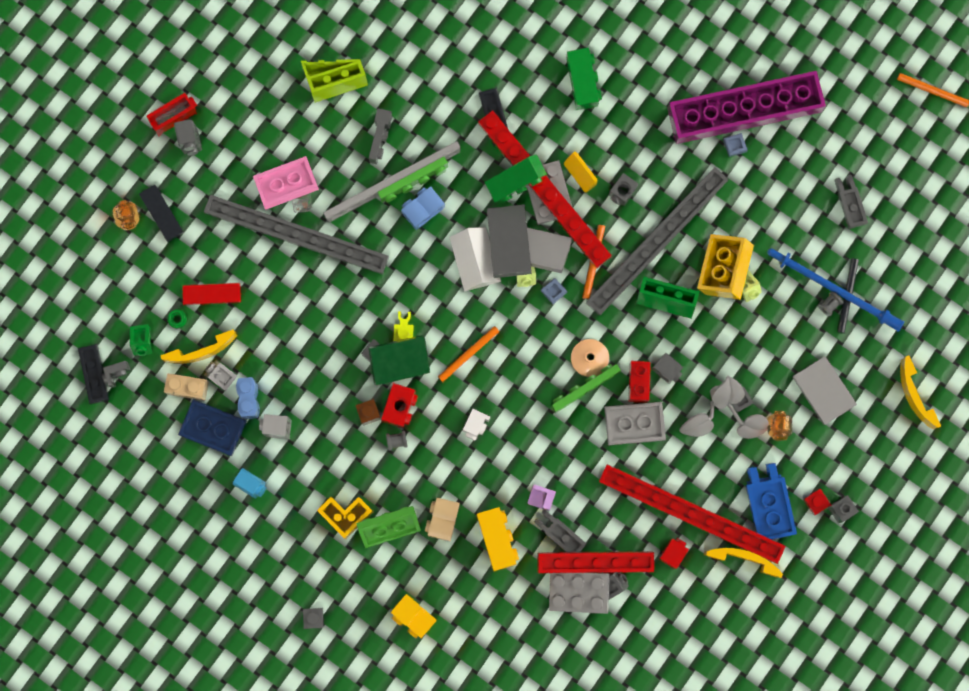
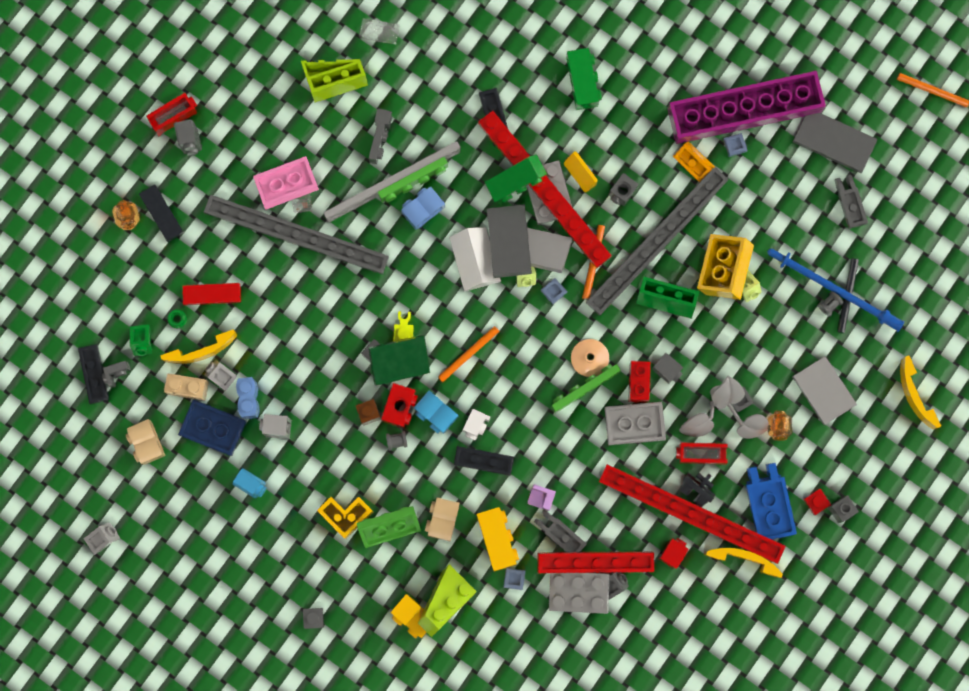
(101, 538): none -> light grey bracket
(145, 442): none -> tan brick
(379, 31): none -> clear plate
(436, 412): none -> dark azure brick
(447, 598): none -> lime wedge
(483, 460): none -> black tile
(514, 579): none -> sand blue tile
(691, 483): none -> black hips
(693, 161): none -> light orange slope
(702, 453): none -> red window
(835, 141): none -> dark grey tile

